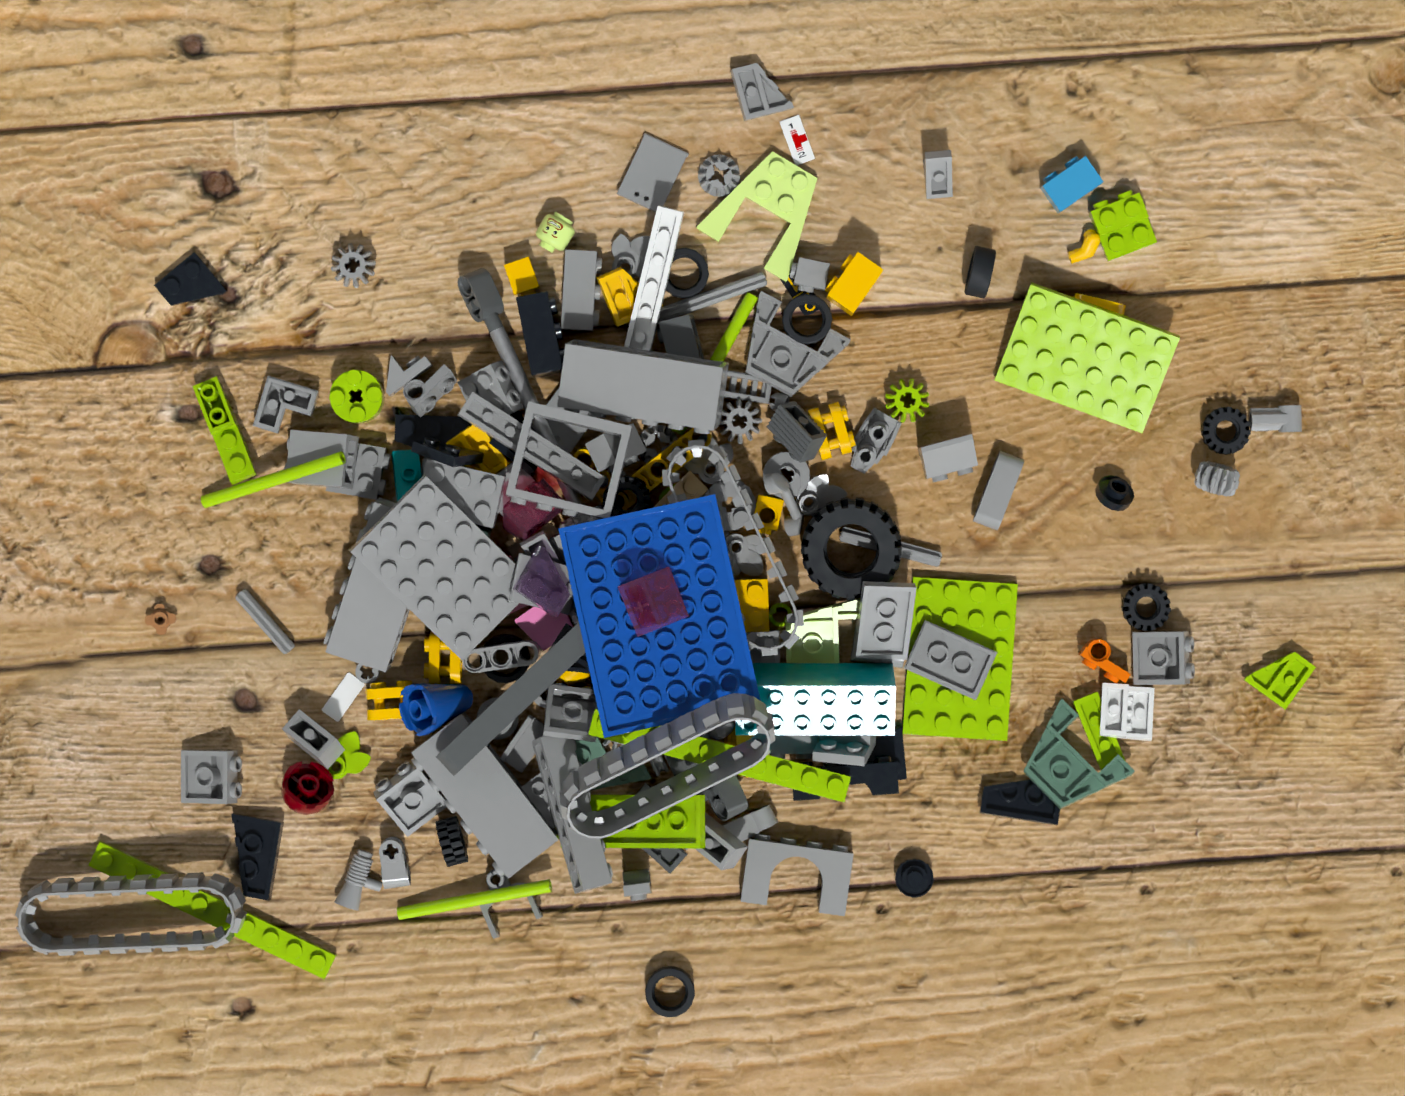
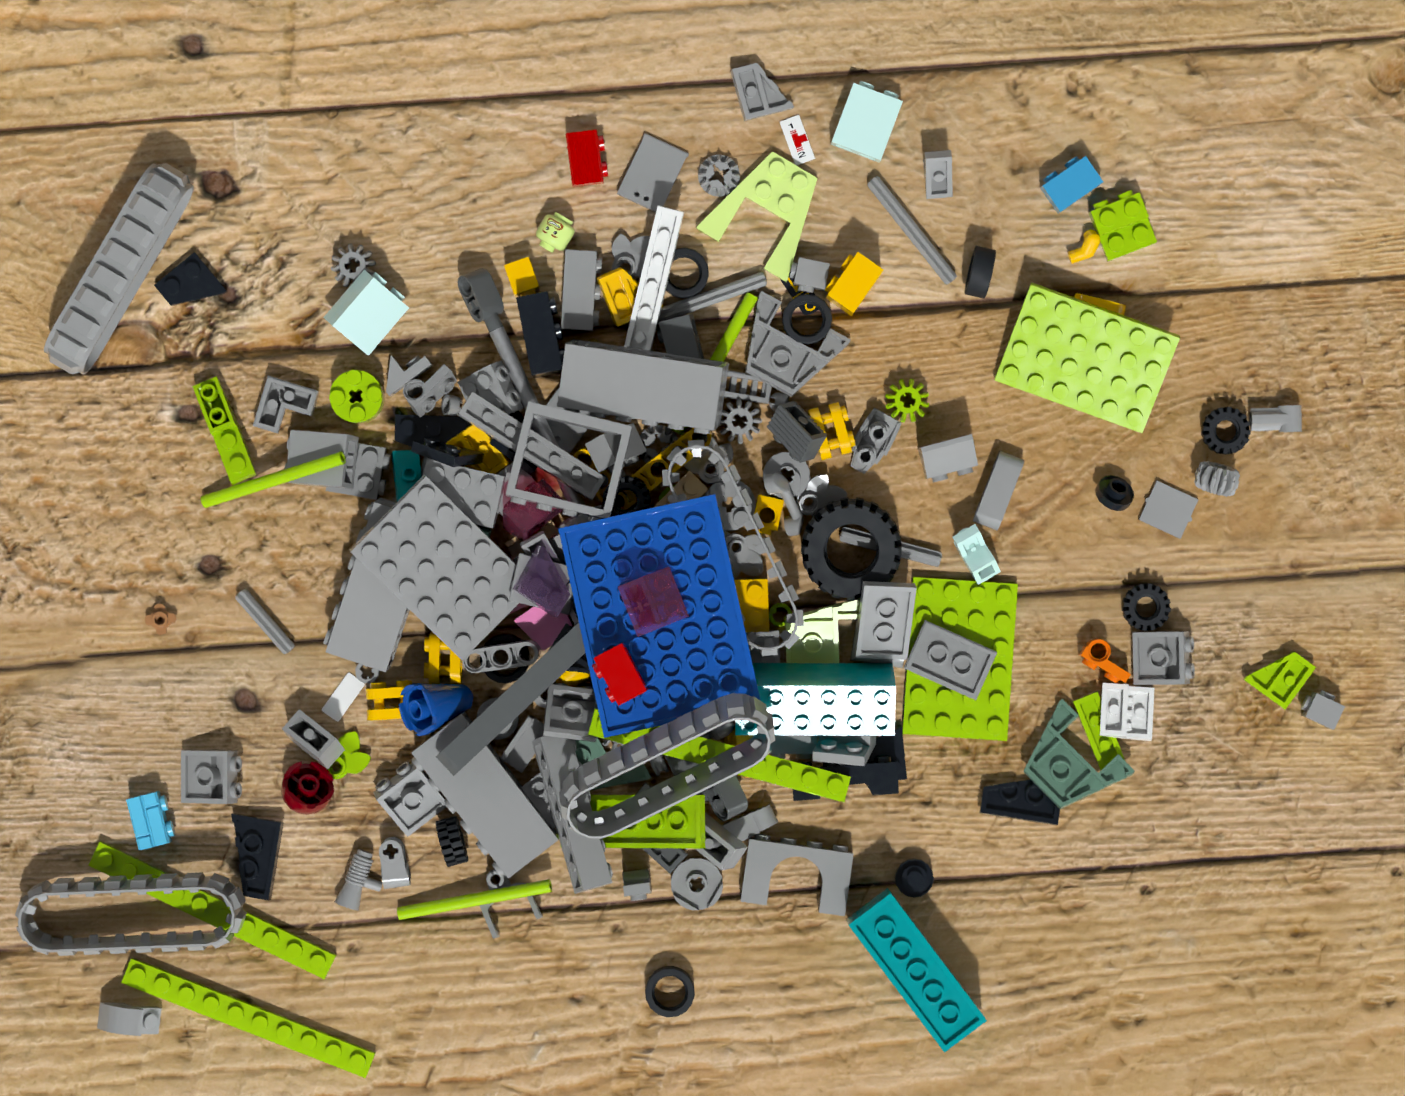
(118, 268): none -> light grey piece
(128, 1019): none -> light grey brick
(150, 820): none -> medium azure brick
(248, 1017): none -> lime plate
(367, 311): none -> light aqua brick
(451, 405): none -> light grey hinge
(585, 158): none -> red brick
(620, 674): none -> red brick
(682, 887): none -> light grey plate
(867, 121): none -> light aqua brick
(912, 230): none -> light grey axle
(916, 970): none -> teal brick
(976, 554): none -> light aqua brick
(1168, 509): none -> light grey piece
(1322, 709): none -> light grey brick

